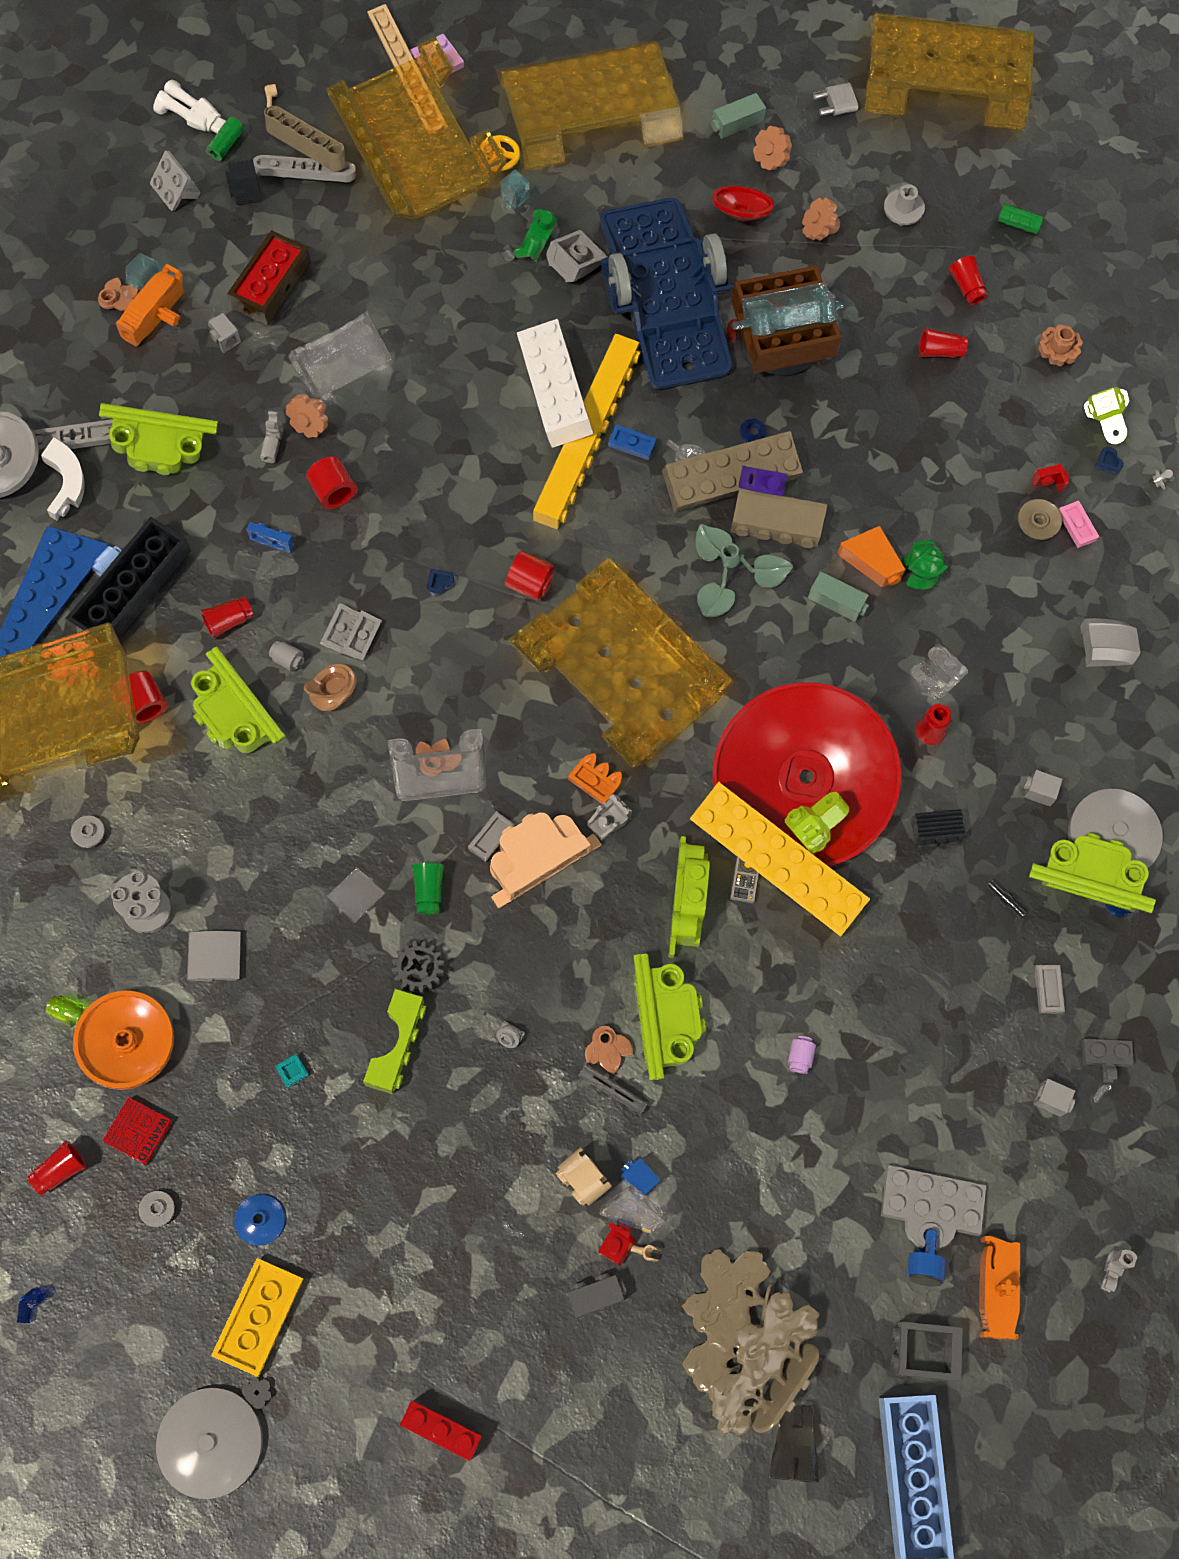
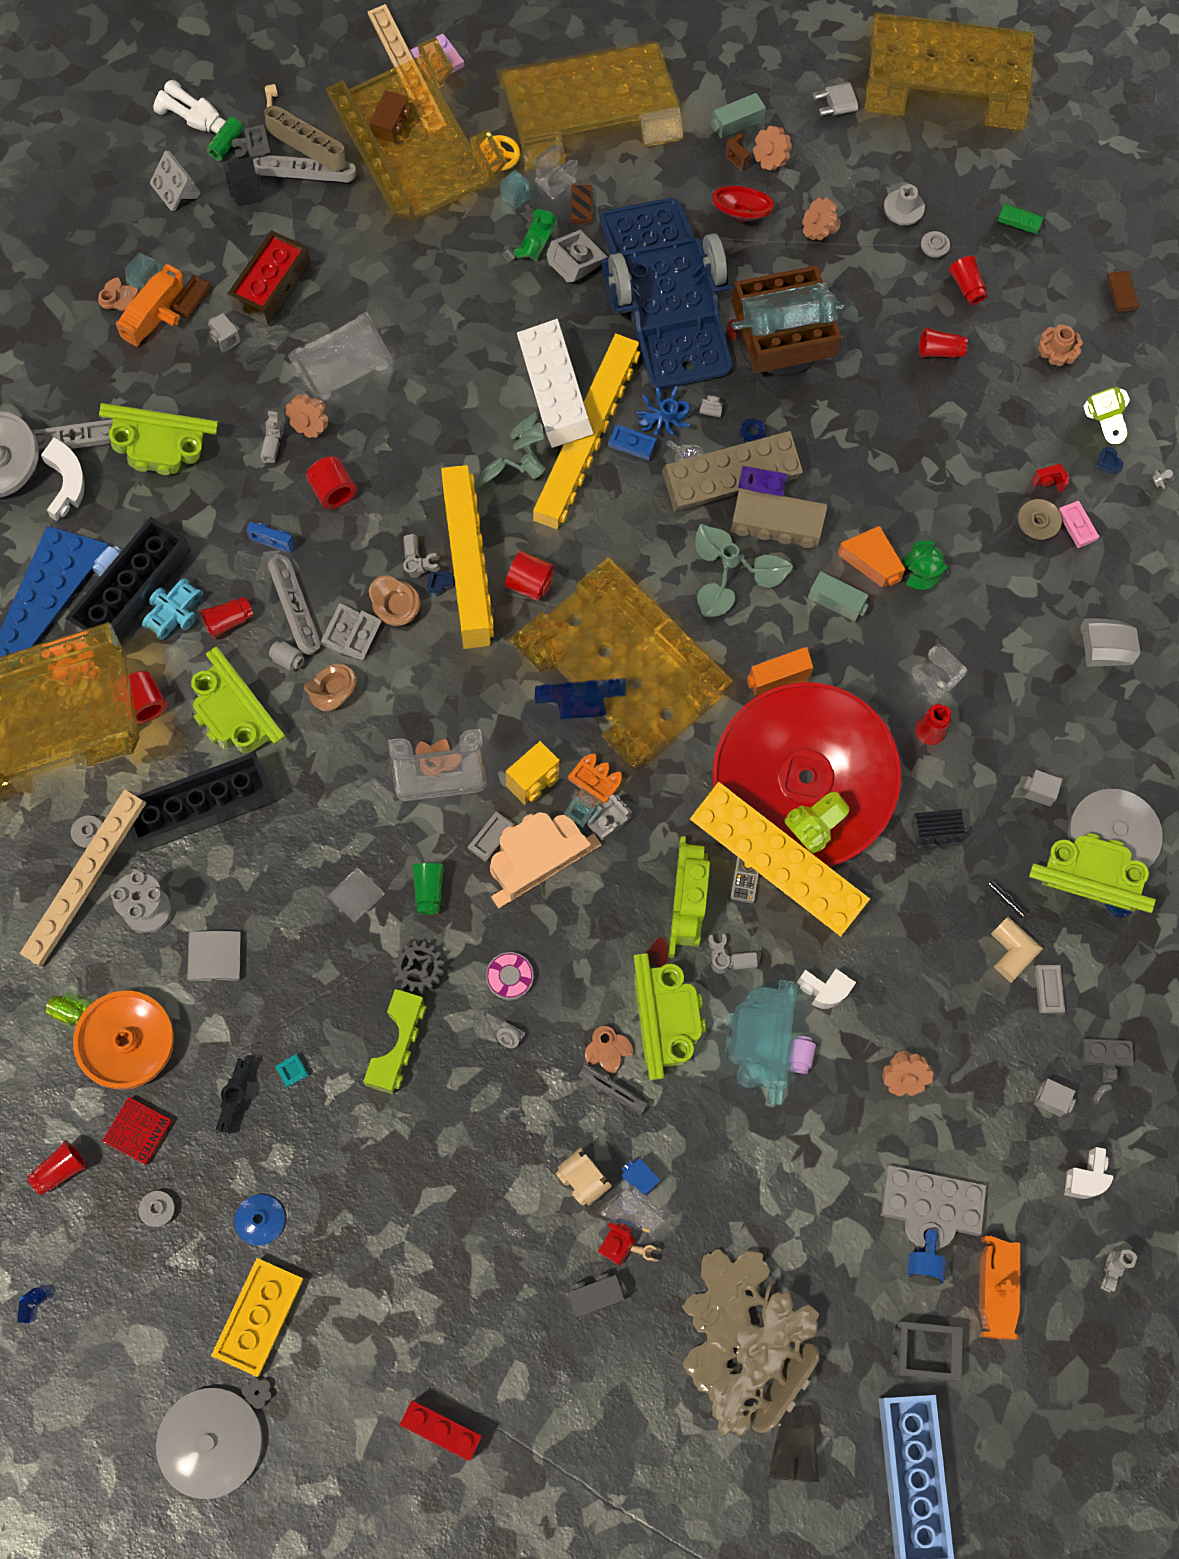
(82, 878): none -> tan plate
(173, 609): none -> medium azure axle
(191, 297): none -> reddish brown tile
(200, 801): none -> black brick
(237, 1083): none -> black pin
(255, 142): none -> dark grey plate
(290, 597): none -> light grey piece
(390, 116): none -> reddish brown brick
(394, 600): none -> medium nougat piece
(414, 564): none -> light grey bar
(467, 557): none -> yellow brick
(509, 976): none -> tile
(531, 464): none -> sand green plant
(533, 773): none -> yellow brick
(551, 175): none -> clear piece
(581, 204): none -> reddish brown tile
(581, 698): none -> clear blue bracket
(581, 807): none -> clear light blue brick
(658, 953): none -> clear red tile
(669, 412): none -> blue animal
(711, 406): none -> light grey plate
(736, 153): none -> reddish brown bracket
(737, 961): none -> light grey bar
(763, 1038): none -> clear light blue brick
(780, 671): none -> orange slope
(828, 994): none -> white brick
(907, 1074): none -> nougat plant
(935, 244): none -> light grey piece
(1020, 947): none -> tan brick
(1092, 1181): none -> white brick
(1122, 291): none -> reddish brown tile

